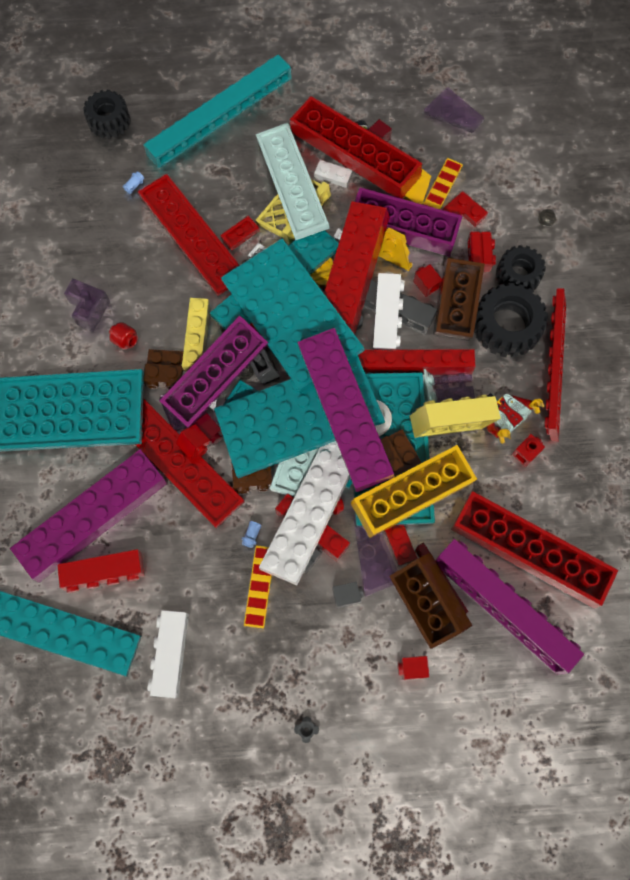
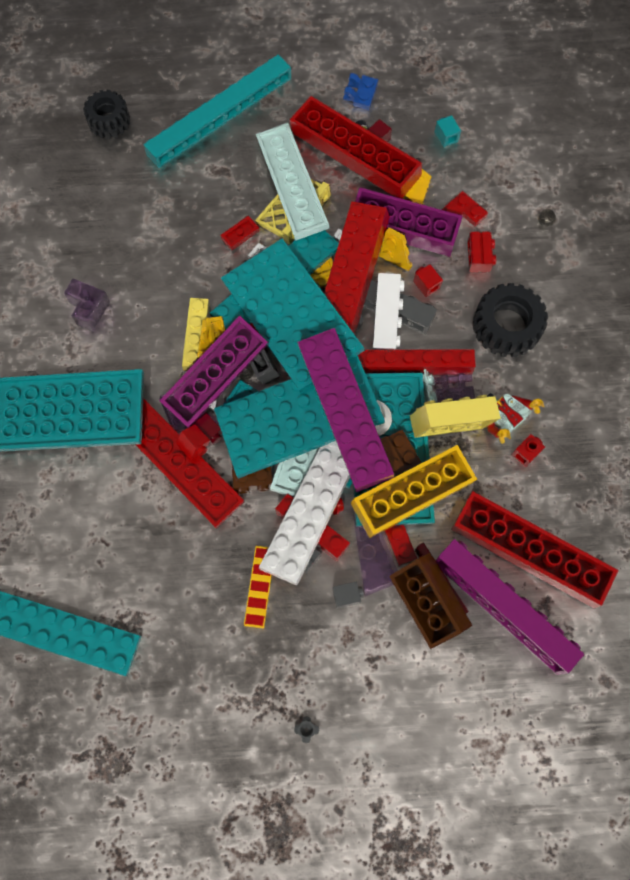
(88, 516): magenta brick -> none
(100, 570): red brick -> none
(123, 335): red head -> none
(136, 179): light blue pin -> none
(163, 368): reddish brown plate -> none
(169, 654): white brick -> none
(189, 231): red plate -> none
(211, 330): none -> yellow wing
(251, 534): light blue pin -> none
(333, 173): white plate -> none
(365, 92): none -> blue plate
(413, 668): red brick -> none
(443, 184): tile -> none
(447, 131): none -> teal brick
(454, 111): clear purple wing -> none
(459, 299): reddish brown brick -> none
(523, 258): black tyre -> none
(555, 369): red plate -> none

